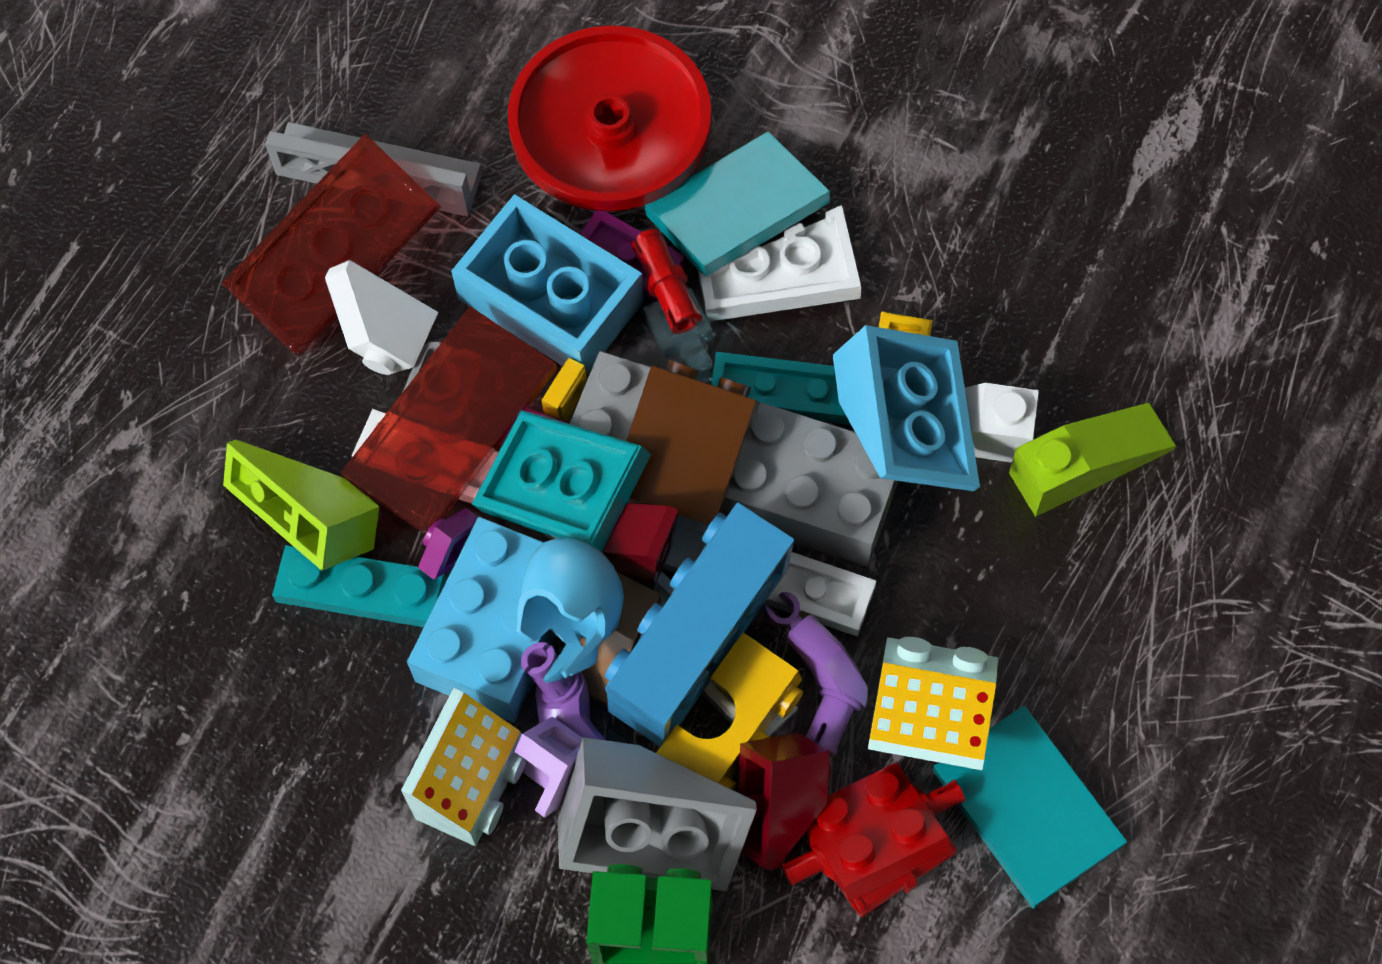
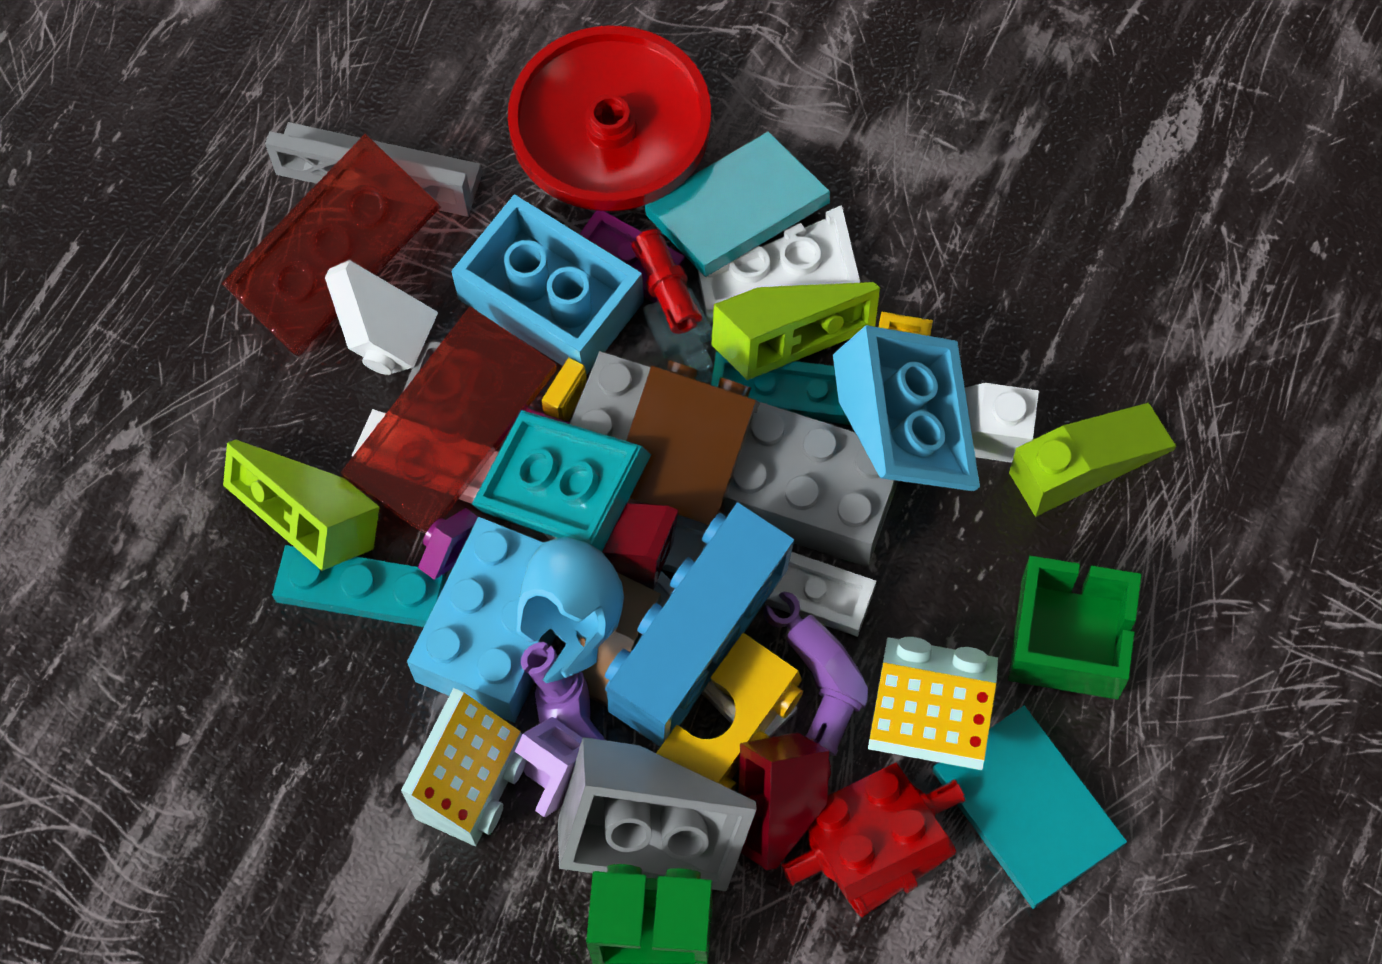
(789, 322): none -> lime slope
(1071, 637): none -> green piece

